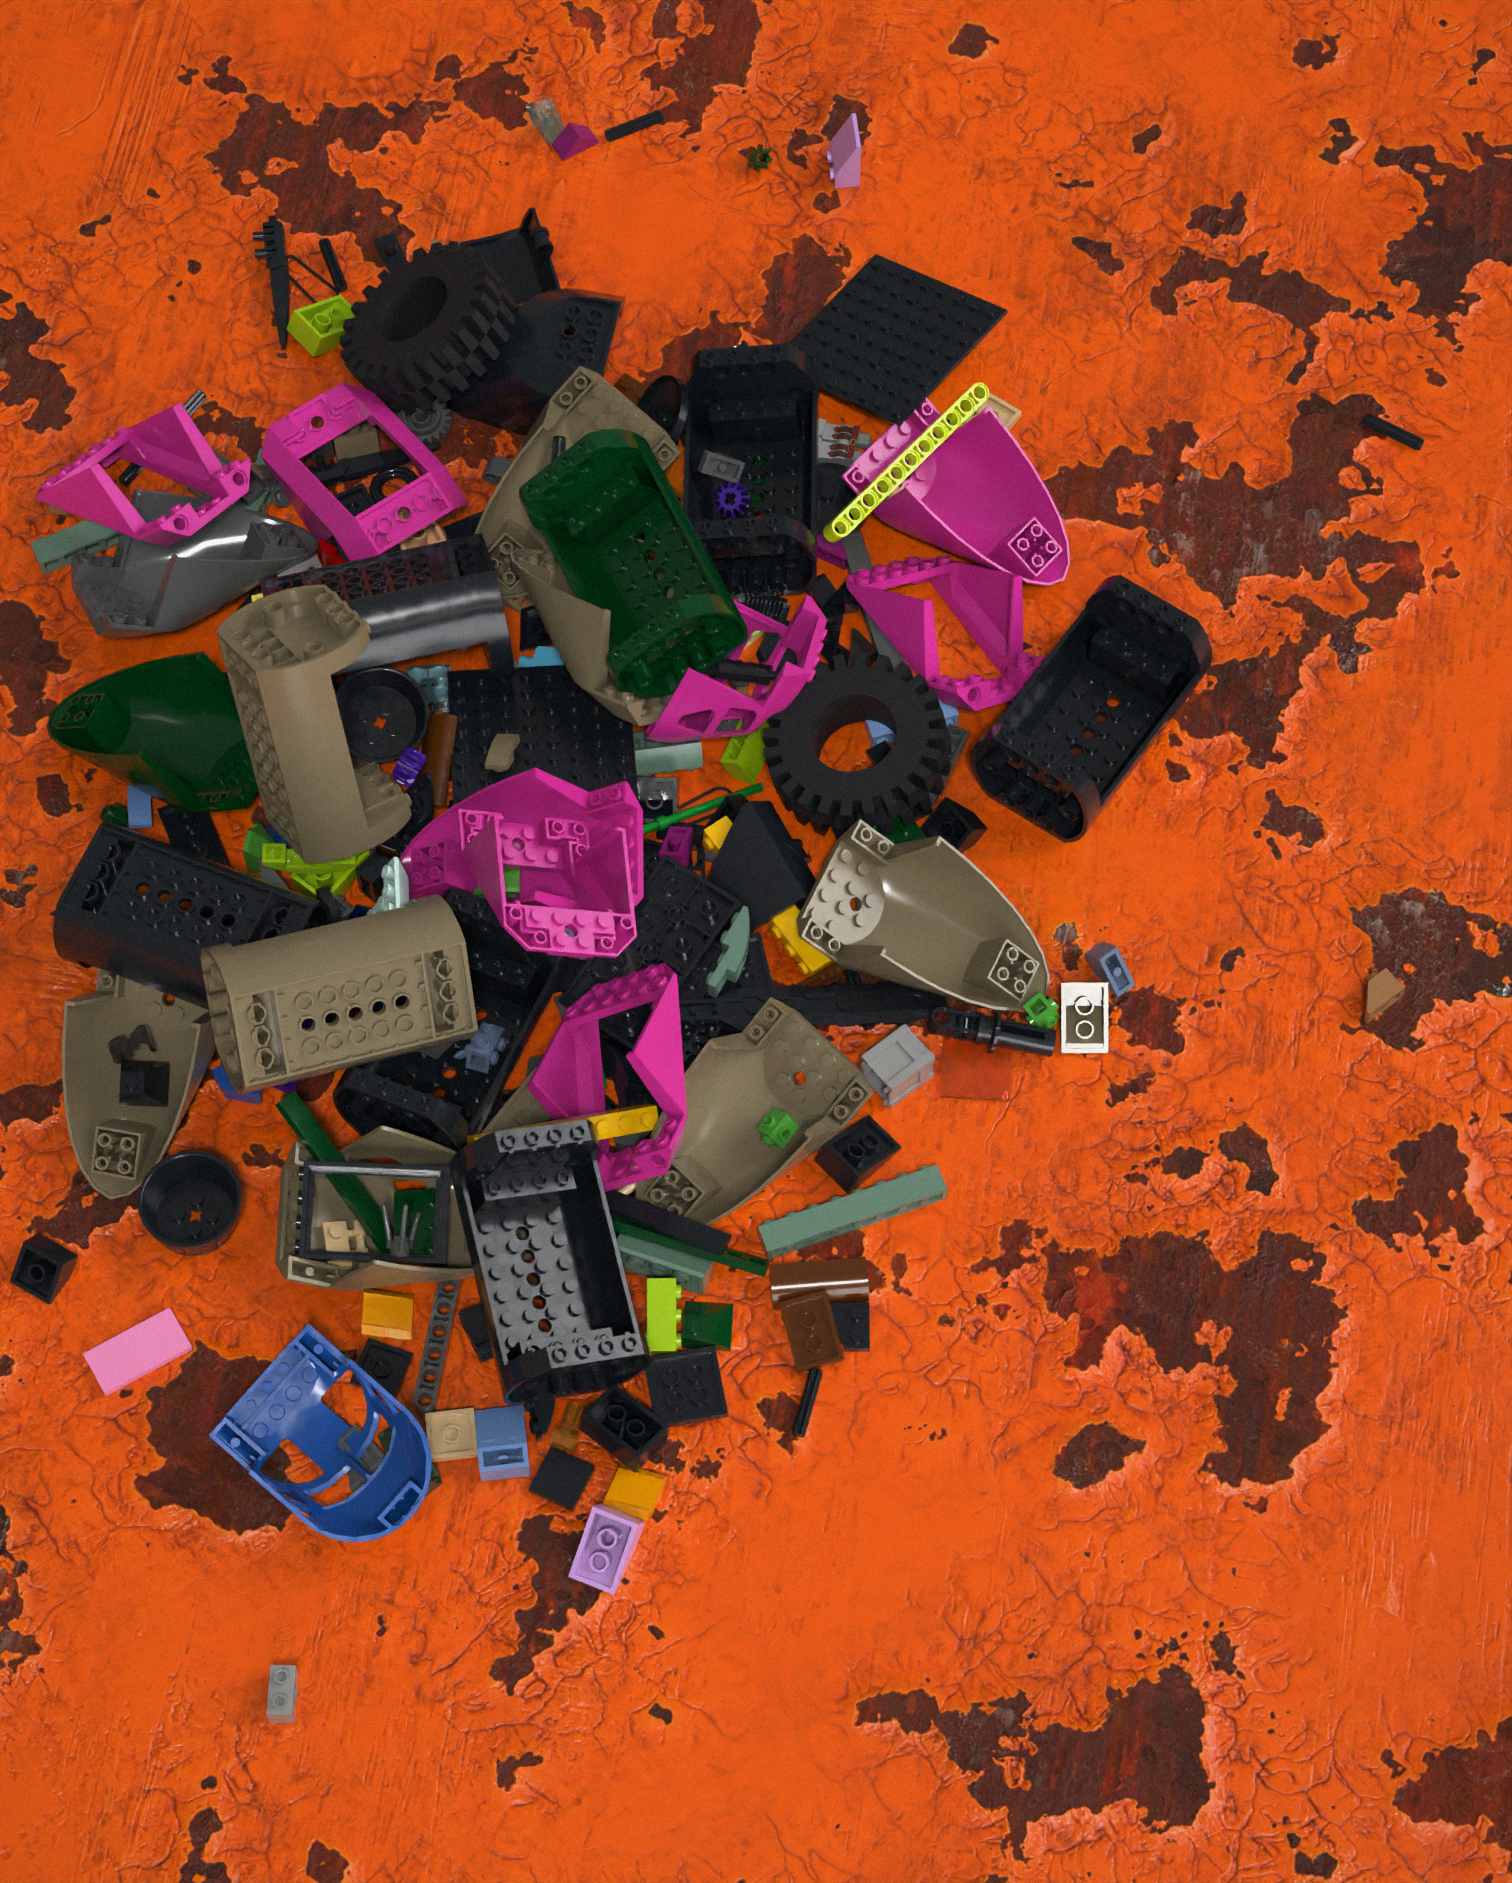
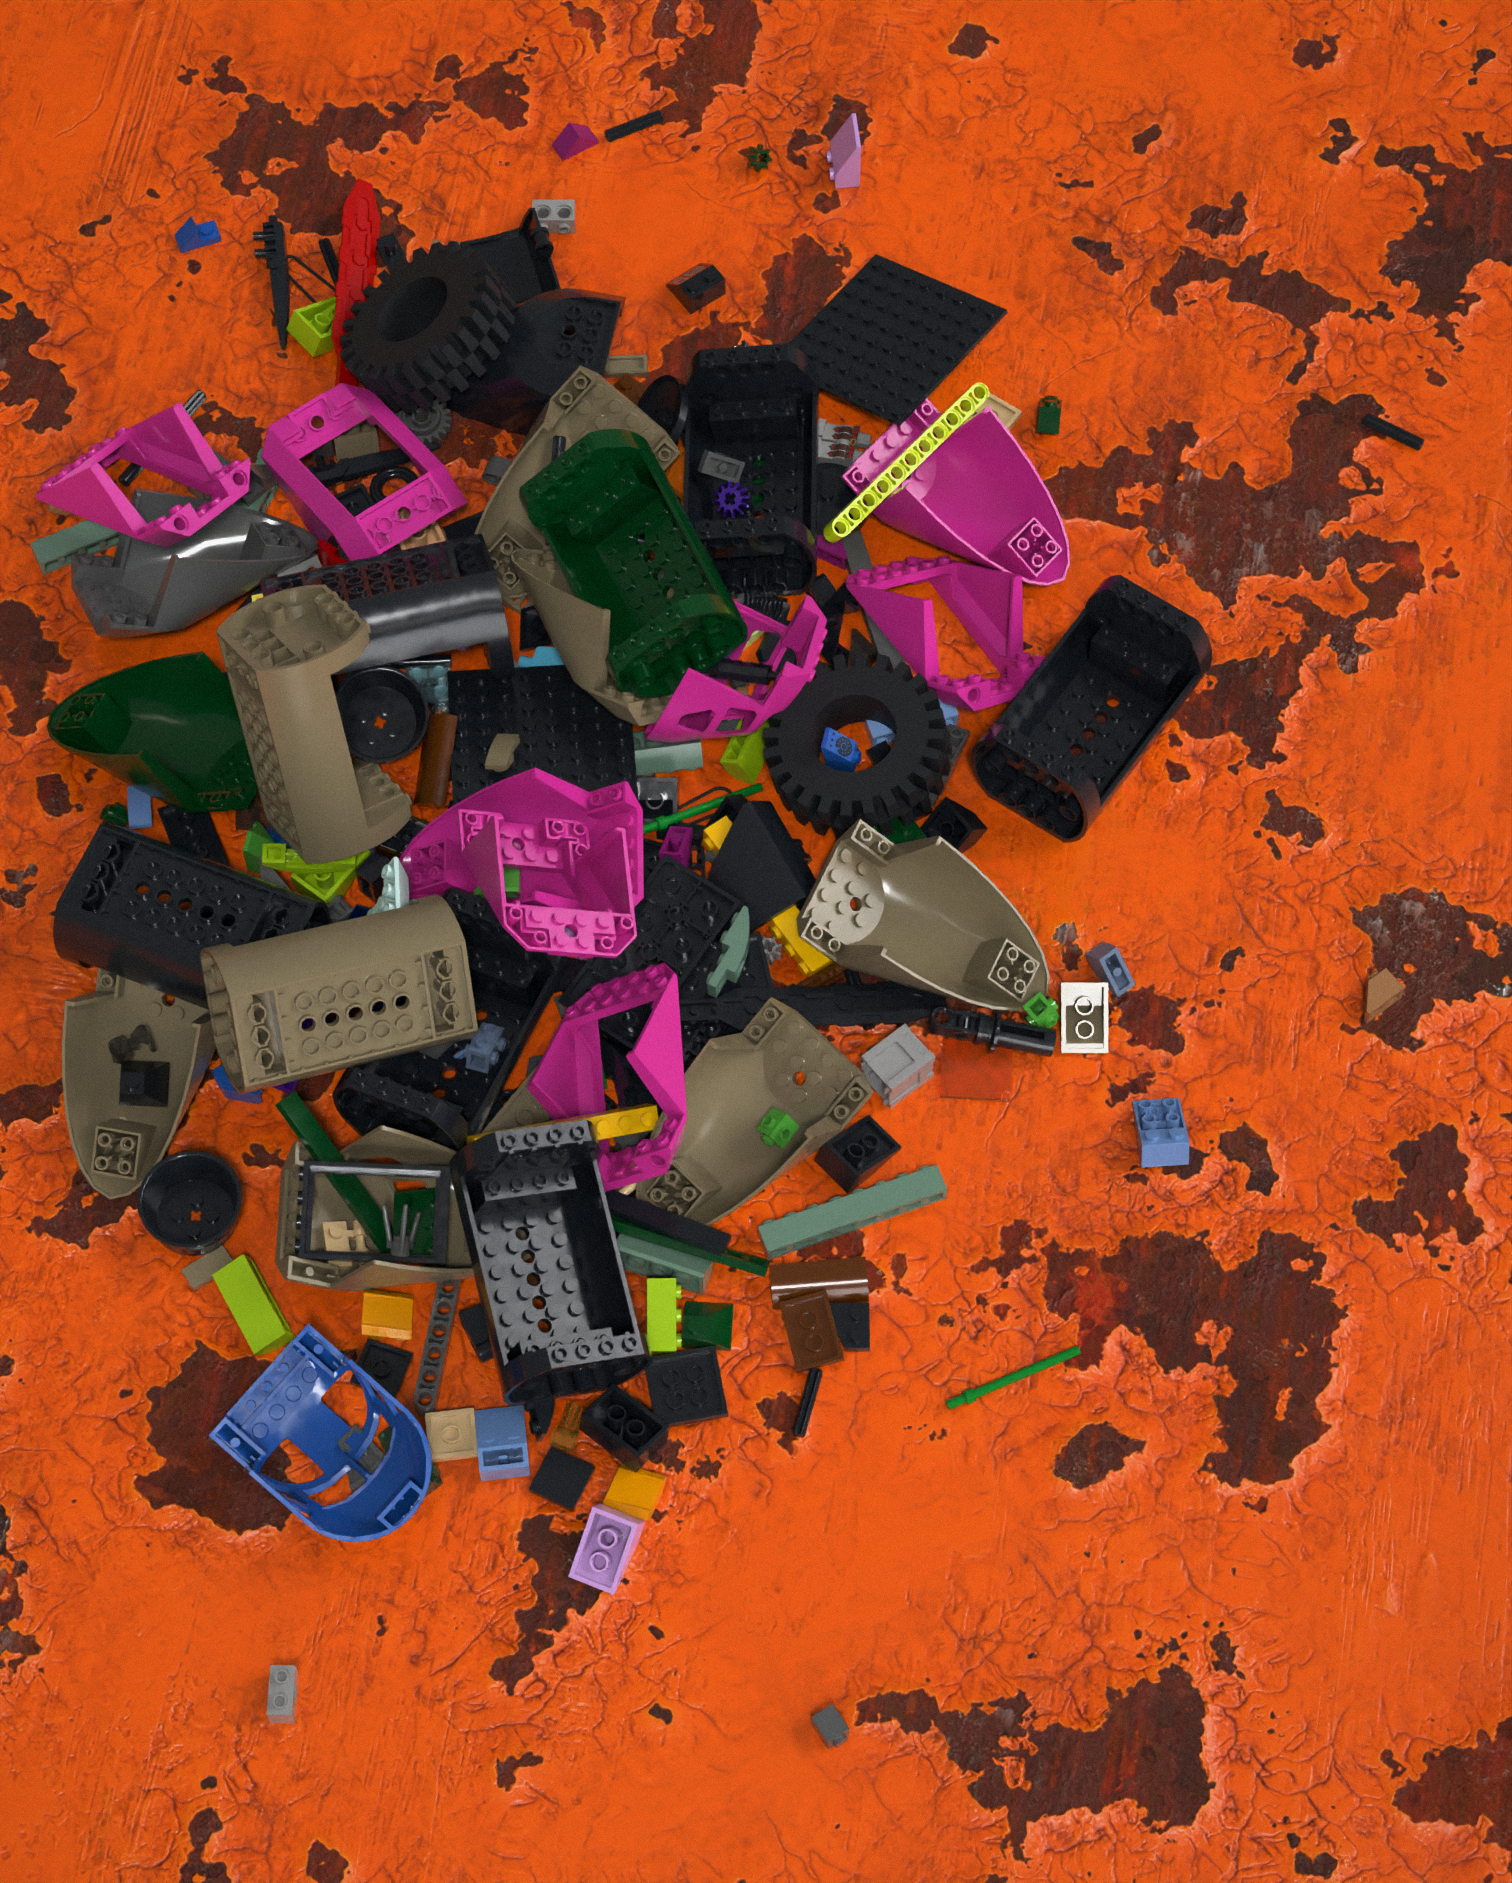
(43, 1267): black slope -> none
(137, 1351): bright pink tile -> none
(193, 237): none -> blue slope
(201, 1271): none -> dark tan tile
(246, 817): none -> clear smoke slope
(253, 1305): none -> lime brick
(279, 498): dark grey tile -> none
(325, 895): black tyre -> none
(356, 263): none -> red plate
(408, 767): dark purple gear -> none
(422, 660): none -> black pin
(422, 803): black wing -> none
(545, 118): clear light blue slope -> none
(556, 215): none -> light grey brick
(630, 364): none -> dark tan tile
(698, 286): none -> black slope
(773, 948): none -> light grey gear
(830, 1727): none -> dark grey brick
(840, 751): none -> blue slope
(969, 1395): none -> green bar
(1049, 415): none -> dark green slope
(1161, 1132): none -> medium blue slope

